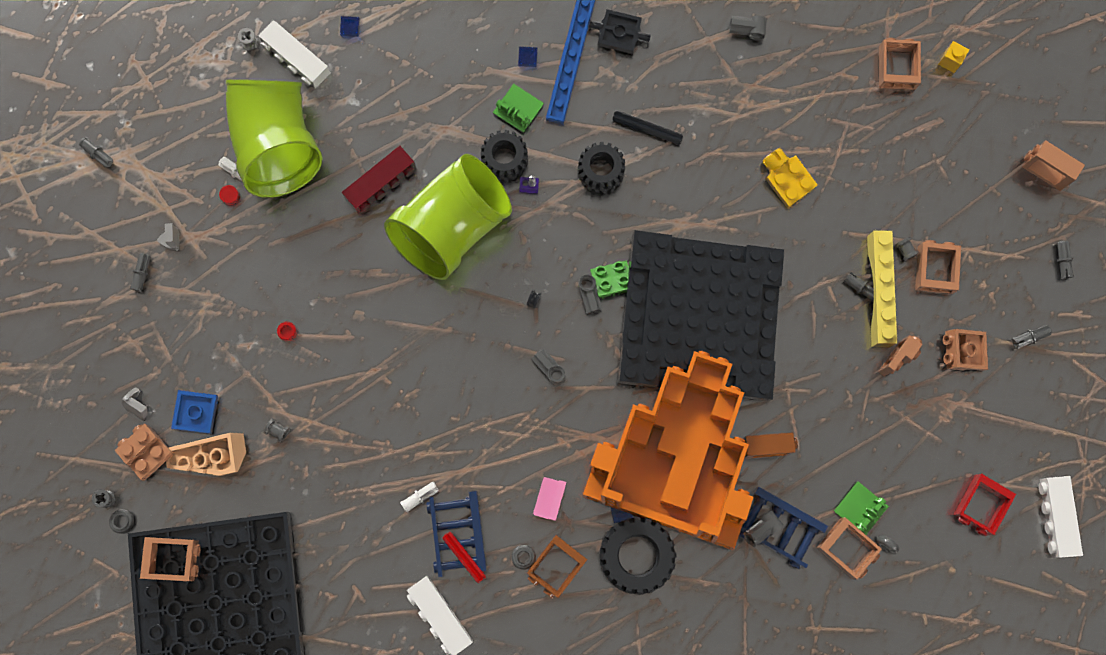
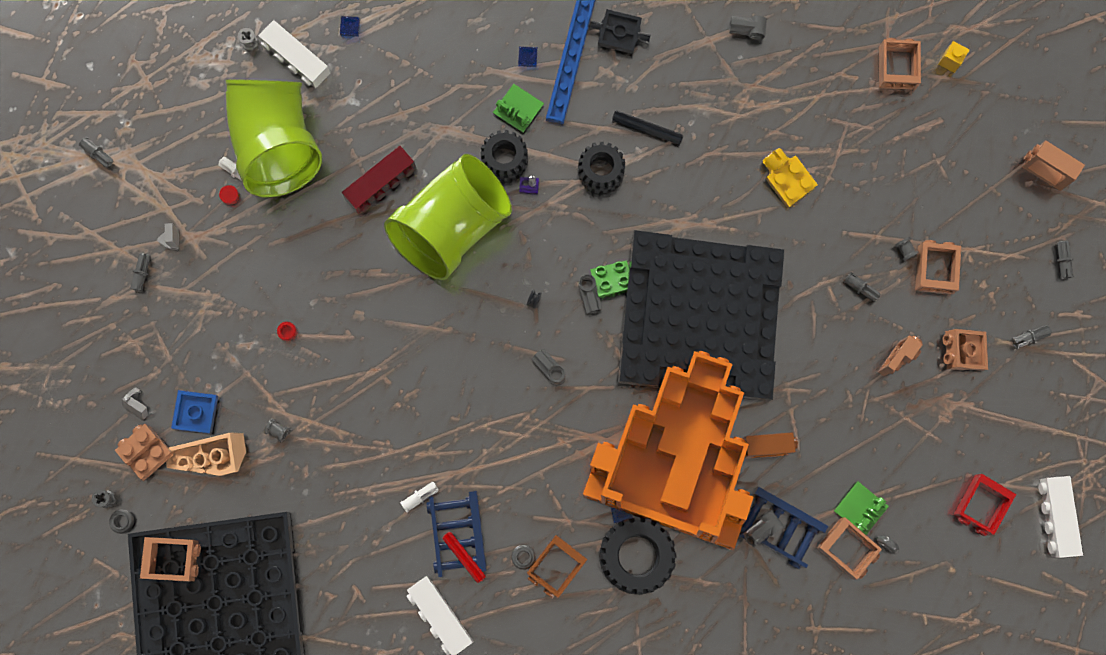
(549, 498): bright pink panel -> none
(884, 306): light yellow arch -> none

